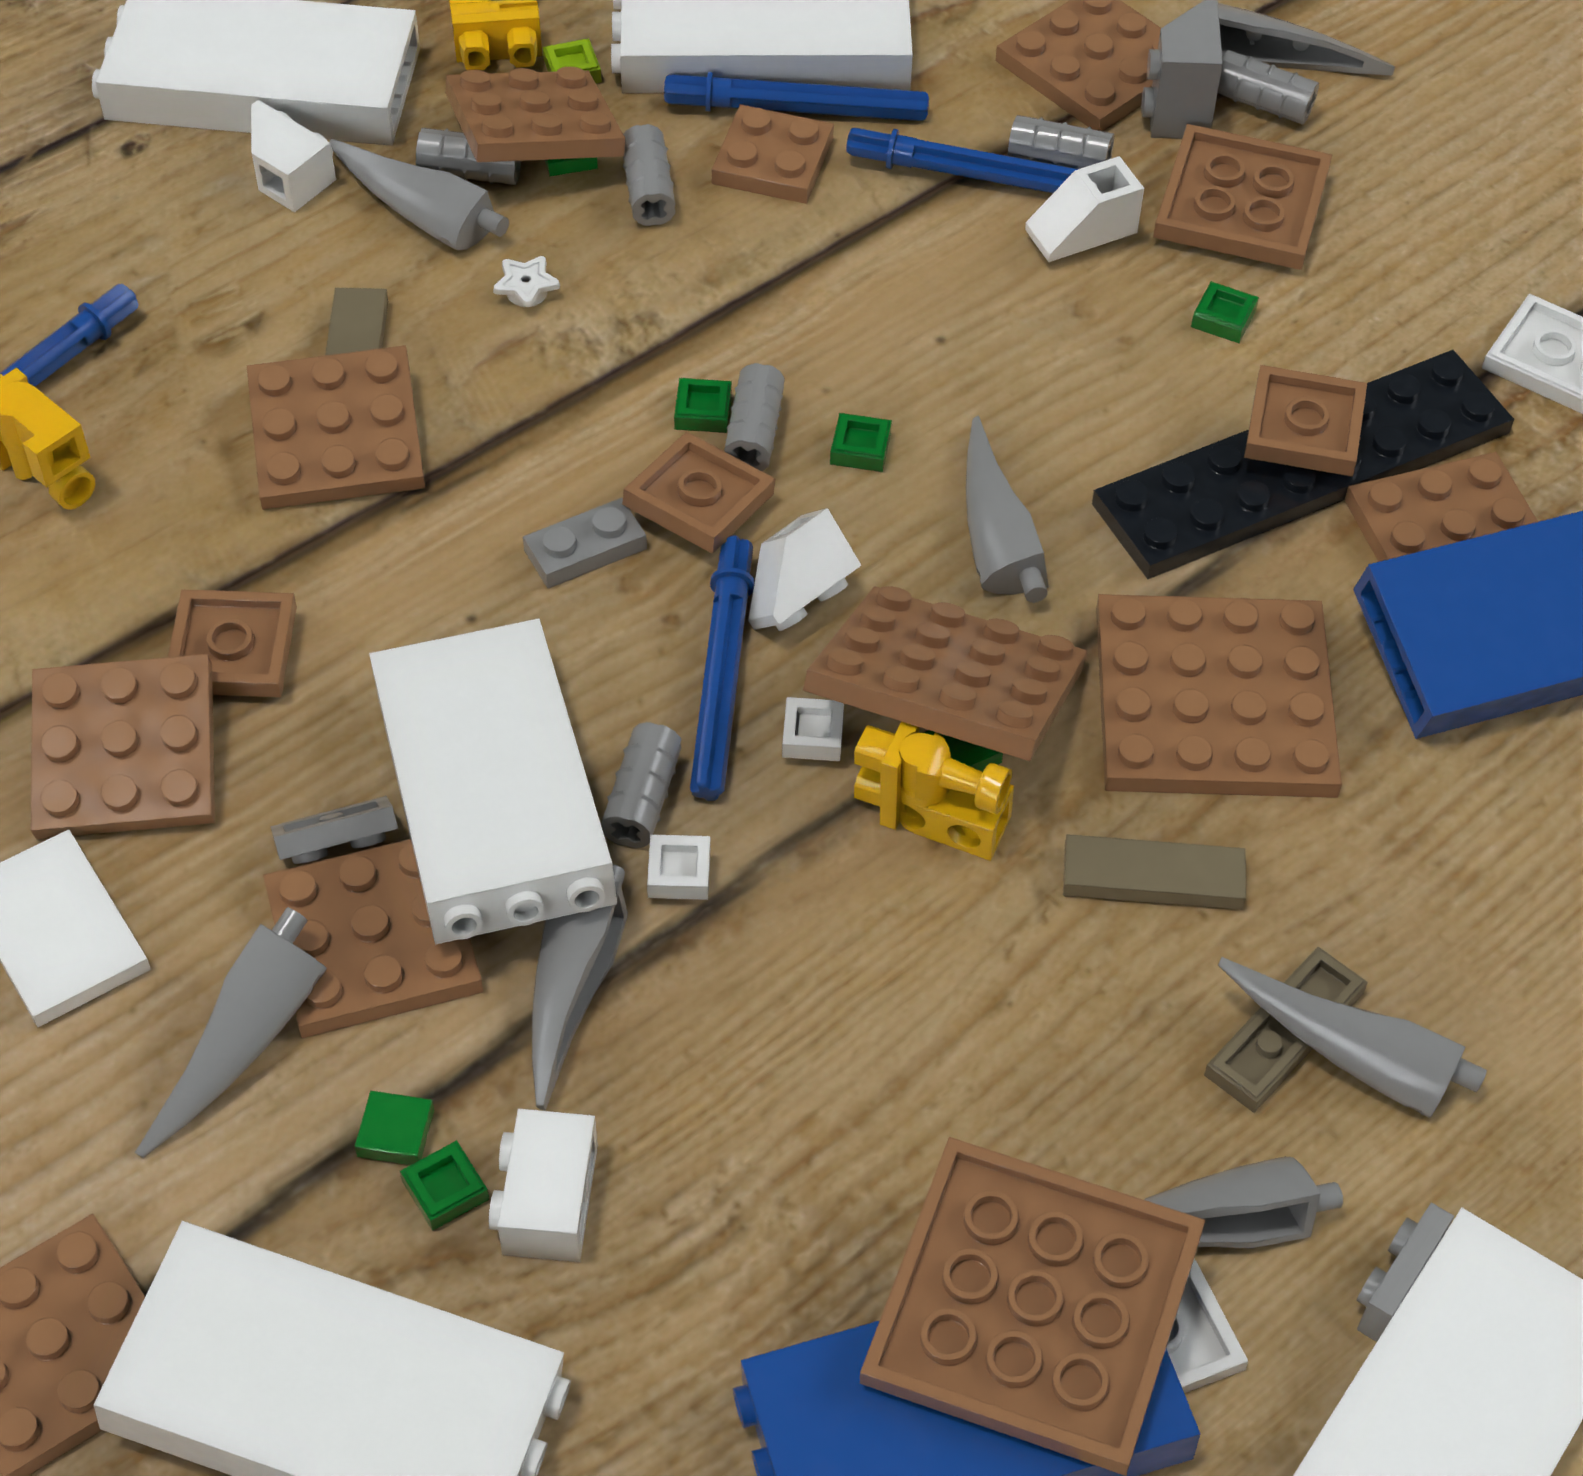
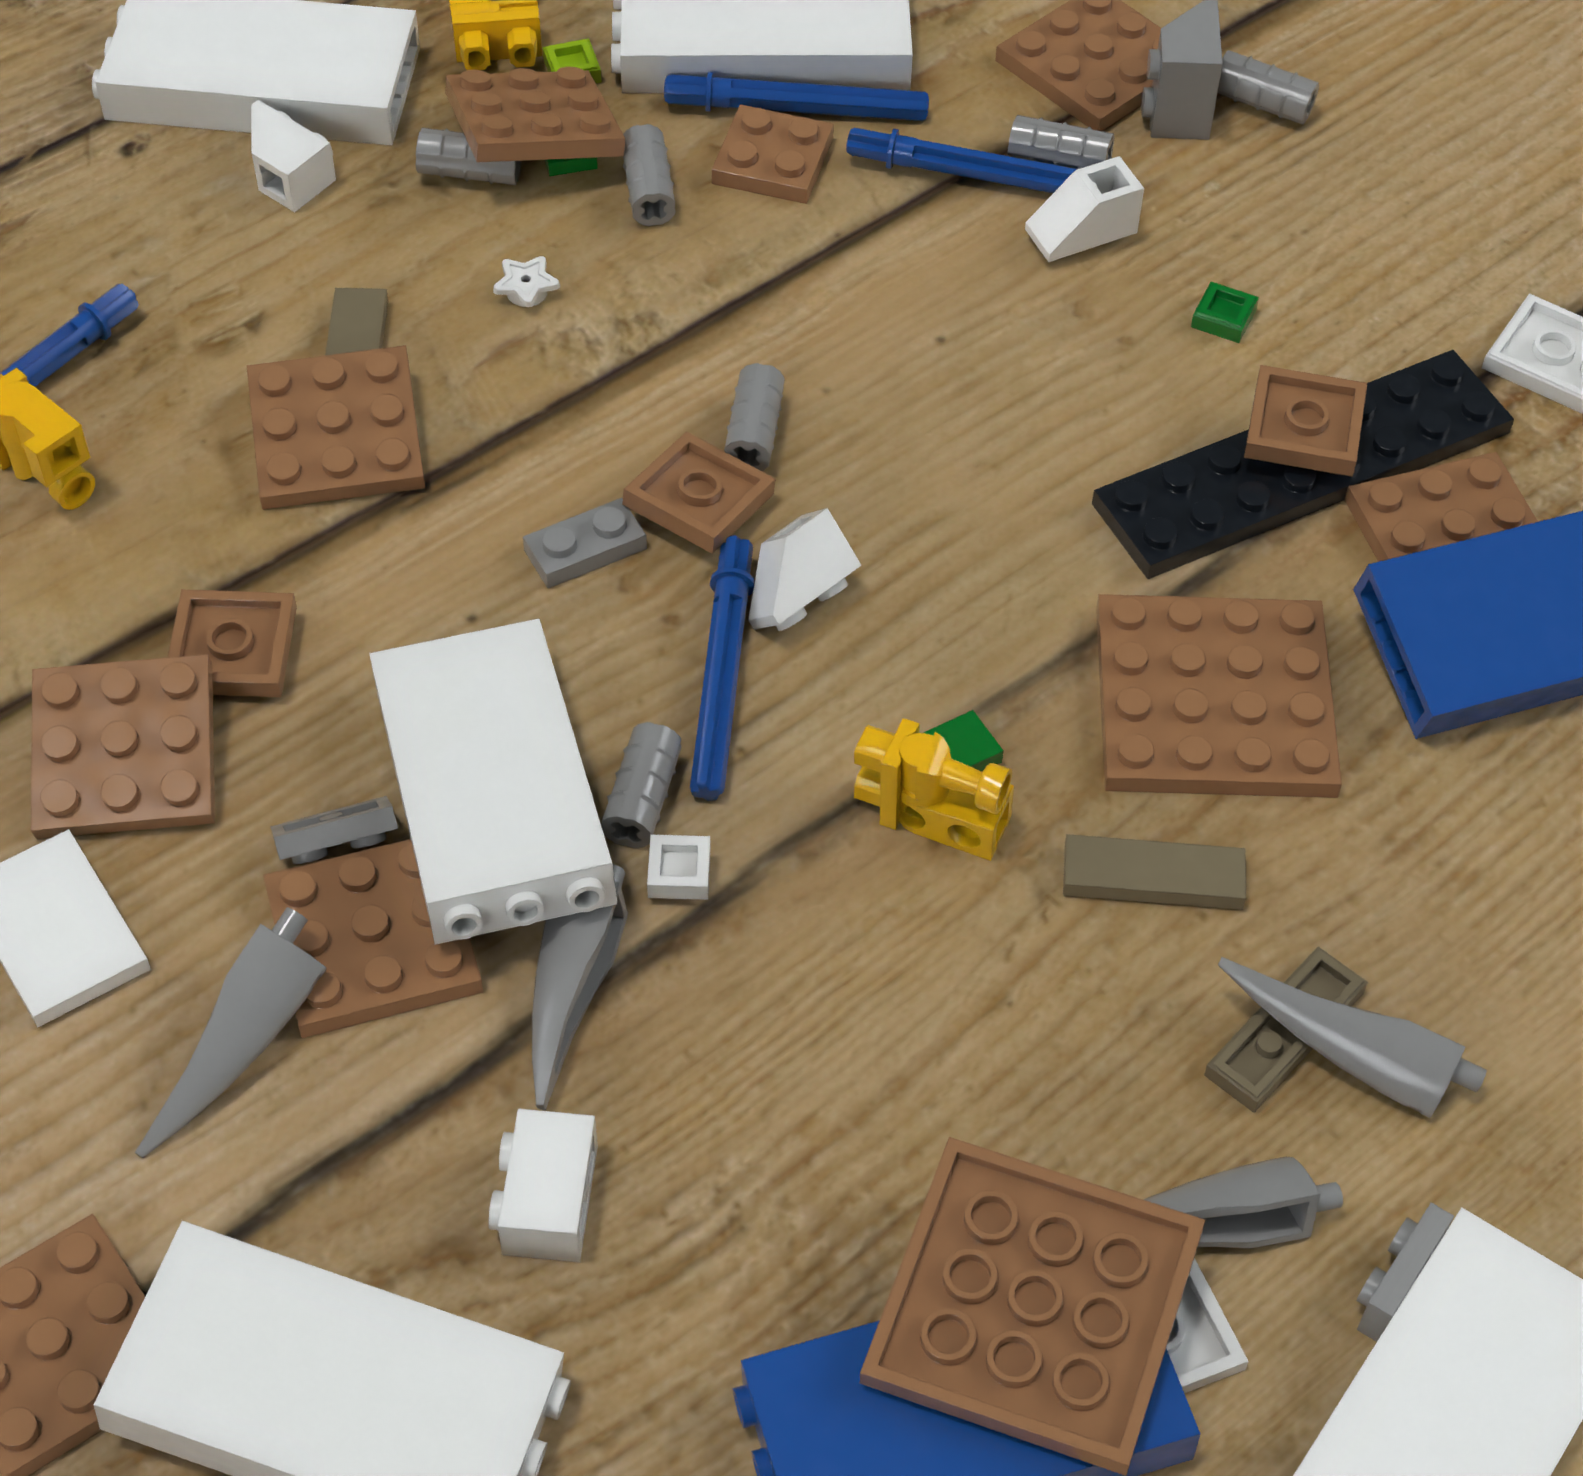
(394, 1128): green tile -> none
(429, 198): light grey piece -> none
(444, 1185): green tile -> none
(703, 405): green tile -> none
(813, 729): white plate -> none
(860, 442): green tile -> none
(948, 671): medium nougat plate -> none
(1000, 527): light grey piece -> none
(1243, 196): medium nougat plate -> none
(1291, 45): light grey piece -> none

